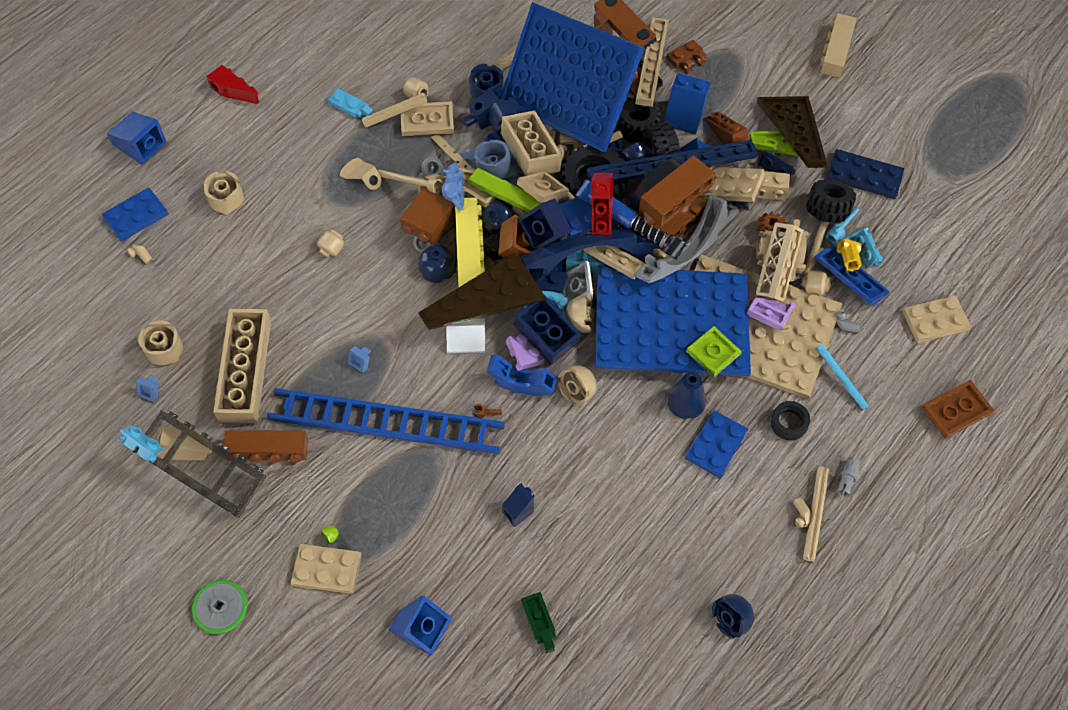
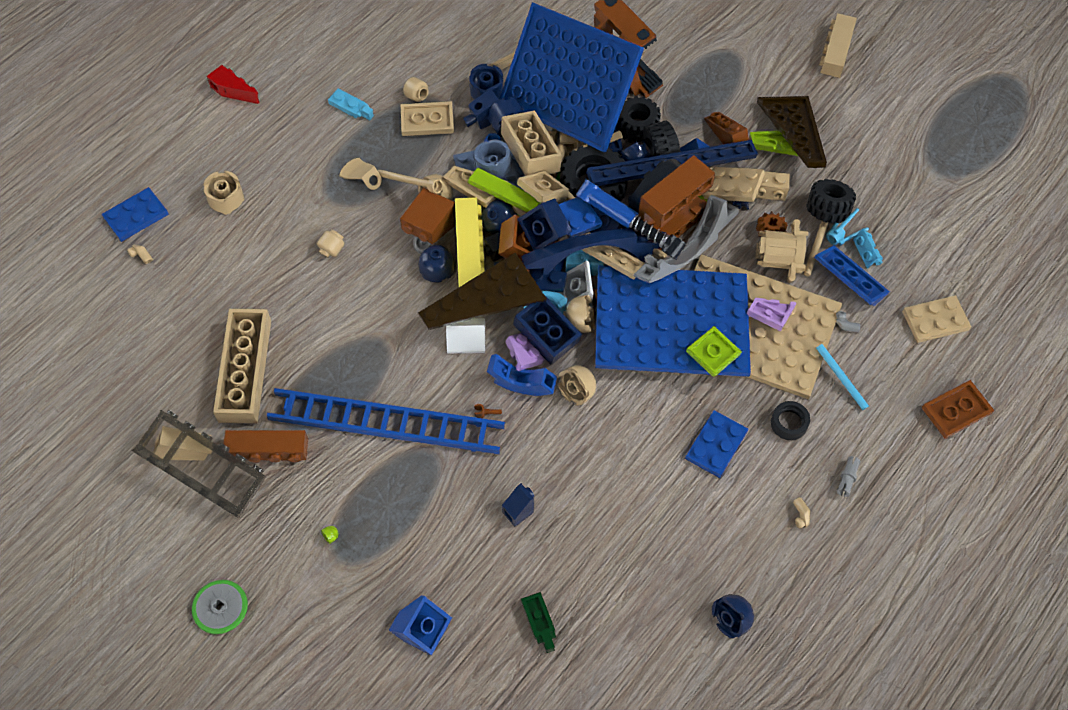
(133, 437): medium azure hinge -> none
(137, 136): blue slope -> none
(148, 388): medium blue tile -> none
(161, 343): tan brick -> none
(326, 569): tan plate -> none
(359, 358): medium blue tile -> none
(394, 110): tan axle -> none
(432, 166): light grey hat -> none
(449, 150): tan piece -> none
(452, 187): medium blue animal -> none
(602, 203): red slope -> none
(652, 64): tan plate -> none
(685, 54): dark orange plate -> none
(687, 103): blue slope -> none
(687, 397): dark blue cone -> none
(774, 164): dark blue hinge -> none
(783, 262): tan fence -> none
(816, 283): tan head -> none
(816, 514): tan axle -> none
(850, 252): yellow piece -> none
(866, 173): dark blue plate -> none

